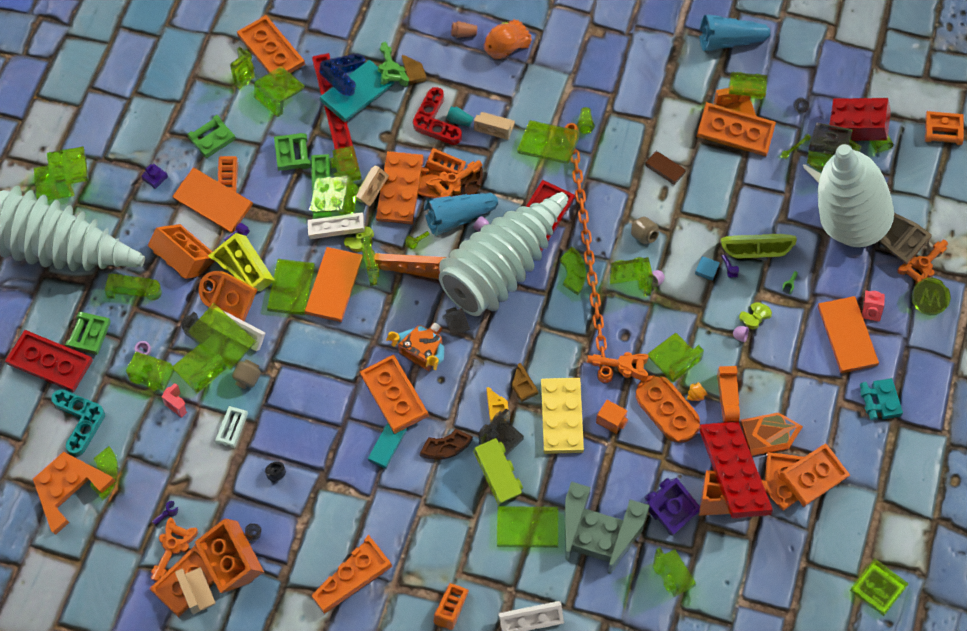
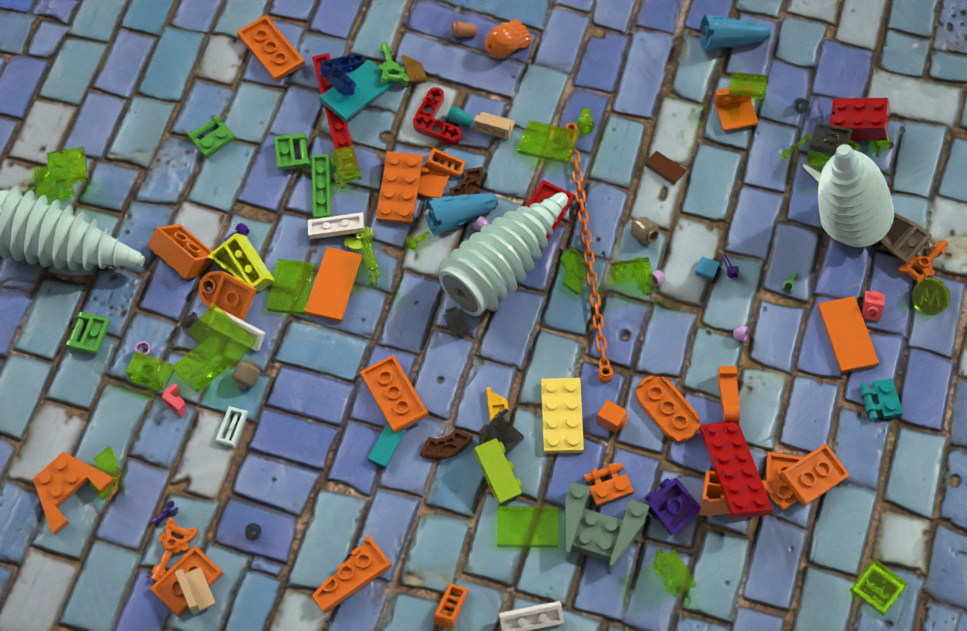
(49, 360): red plate -> none
(84, 414): teal beam -> none
(132, 286): clear neon green leg -> none
(154, 175): dark purple tile -> none
(212, 200): orange tile -> none
(228, 163): orange slope -> none
(229, 556): orange slope -> none
(242, 68): clear neon green bracket -> none
(275, 471): black tile -> none
(276, 88): clear neon green bracket -> none
(334, 195): clear neon green bracket -> none
(371, 185): tan panel -> none
(411, 264): orange wing -> none
(420, 345): torso -> none
(452, 180): orange piece -> none
(523, 384): pearl gold tile -> none
(609, 490): none -> orange plate
(624, 364): orange piece -> none
(675, 357): clear neon green bracket -> none
(696, 392): light orange plate -> none
(736, 129): orange tile -> none
(758, 245): lime brick -> none
(760, 311): lime piece -> none
(769, 433): tile -> none
(945, 123): orange plate -> none

